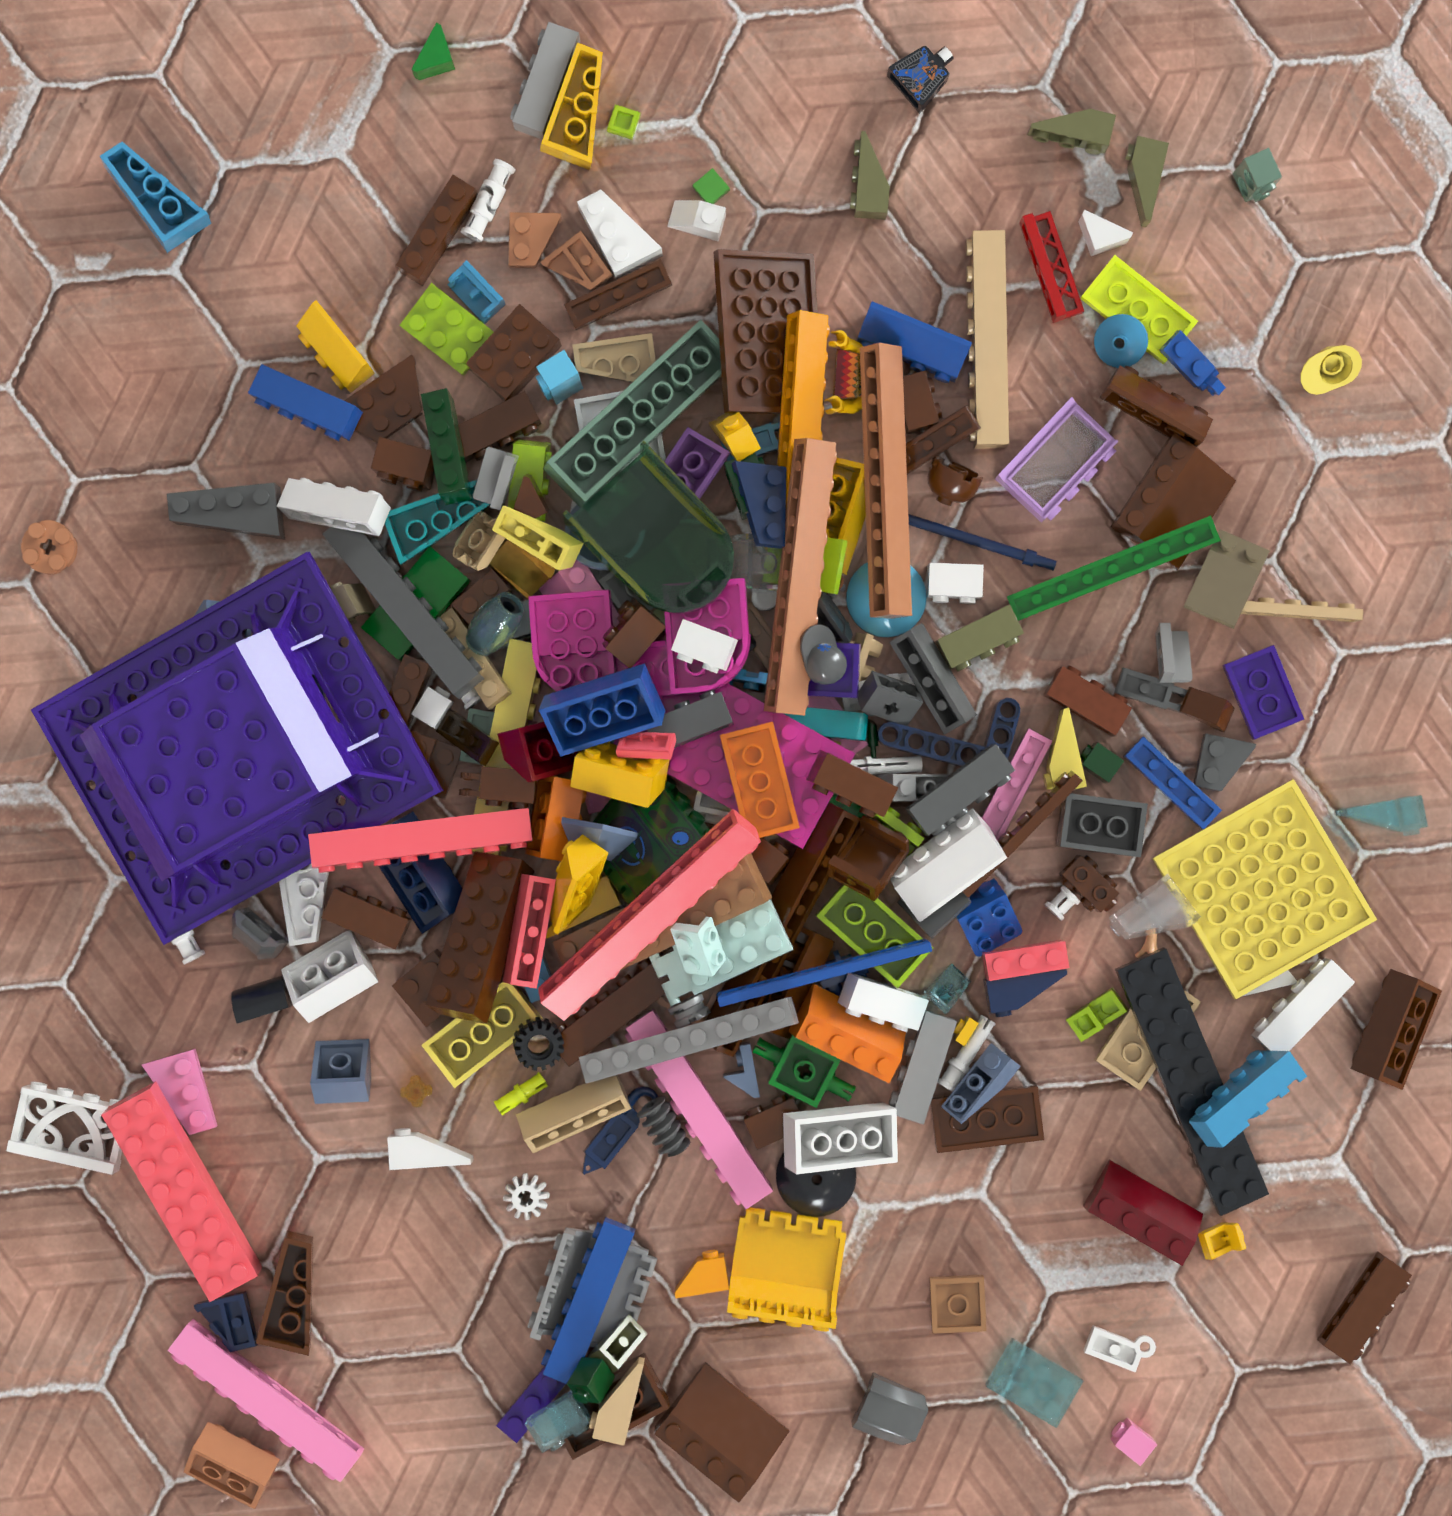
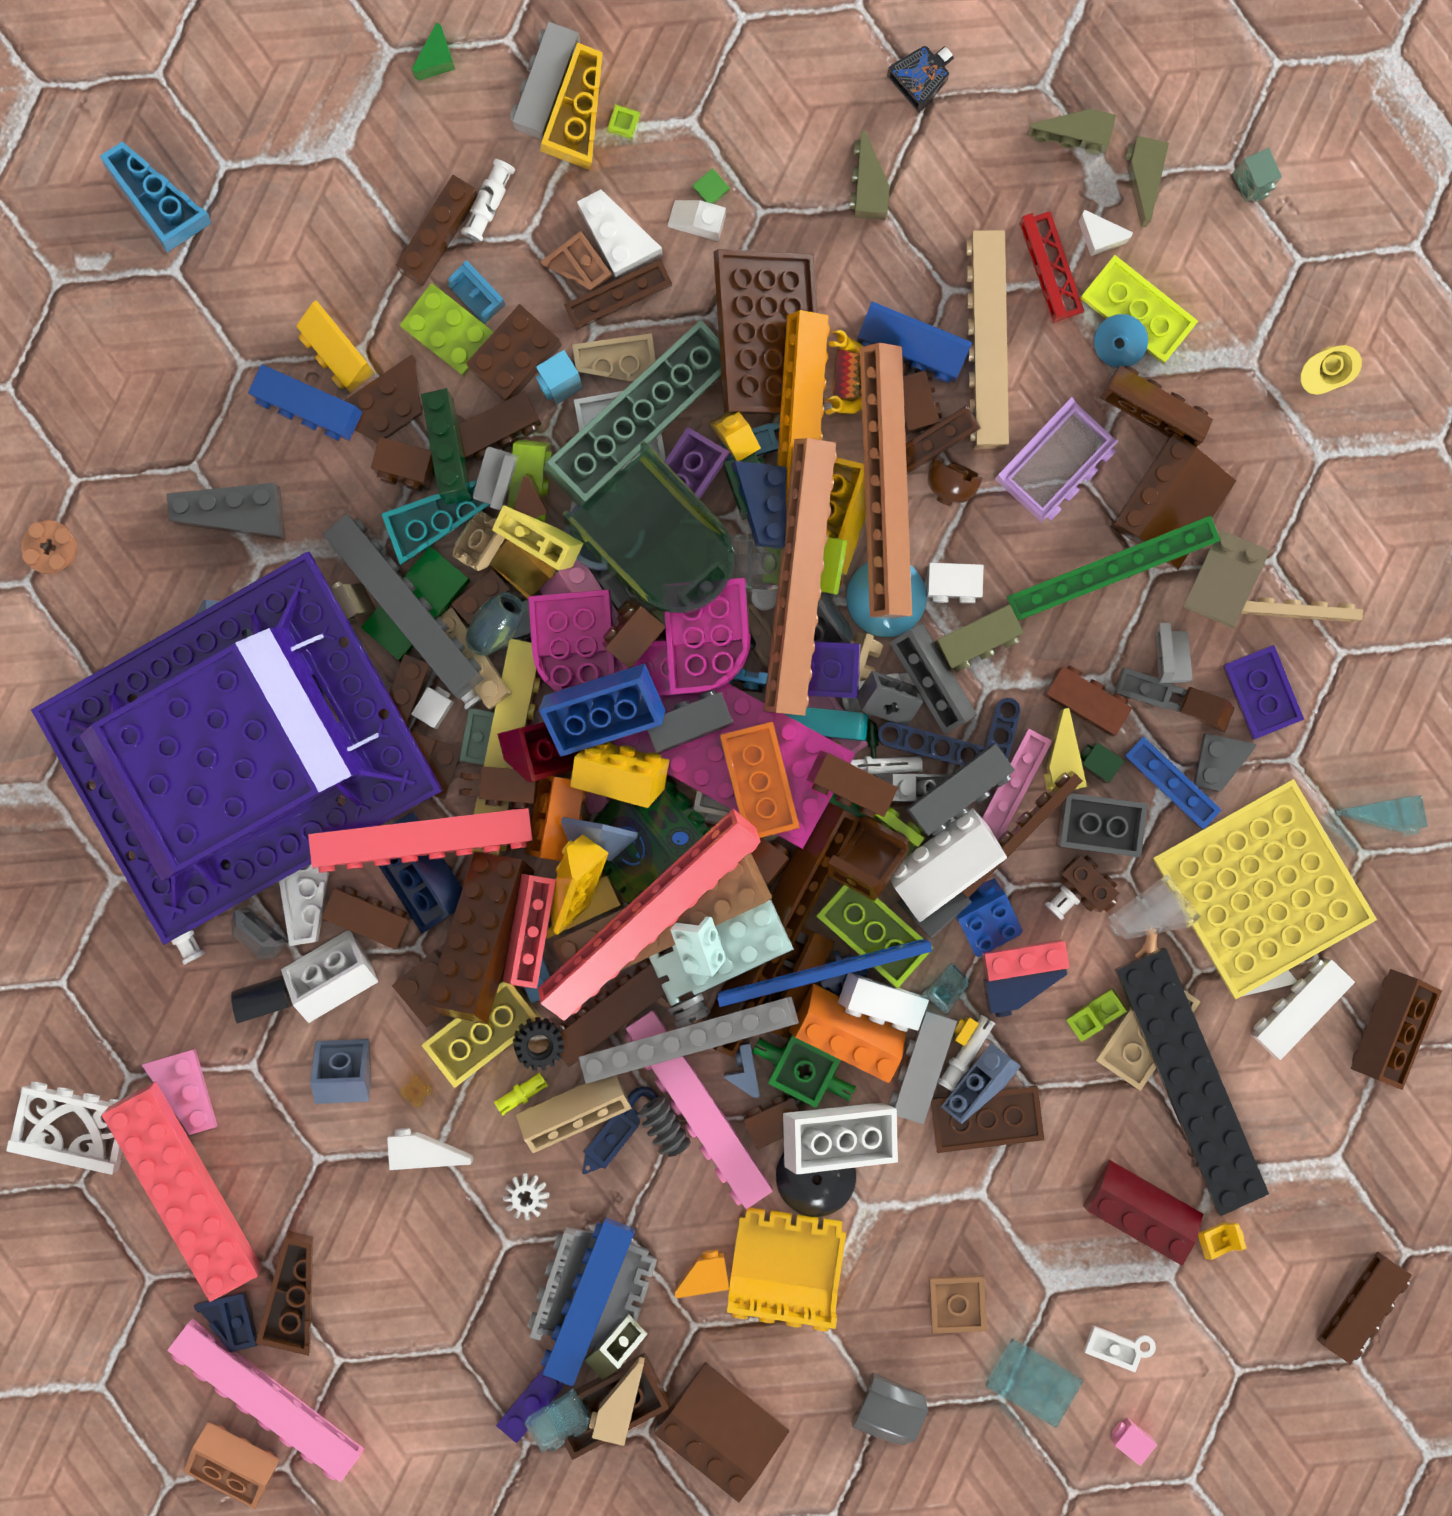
(334, 506): white brick -> none
(467, 737): dark brown tile -> none
(530, 237): nougat wing -> none
(591, 1380): dark green brick -> none
(647, 745): coral plate -> none
(704, 645): white brick -> none
(821, 657): dark grey cap -> none
(1027, 557): dark blue bar -> none
(1192, 363): blue hinge -> none
(1245, 1095): dark azure wedge -> none

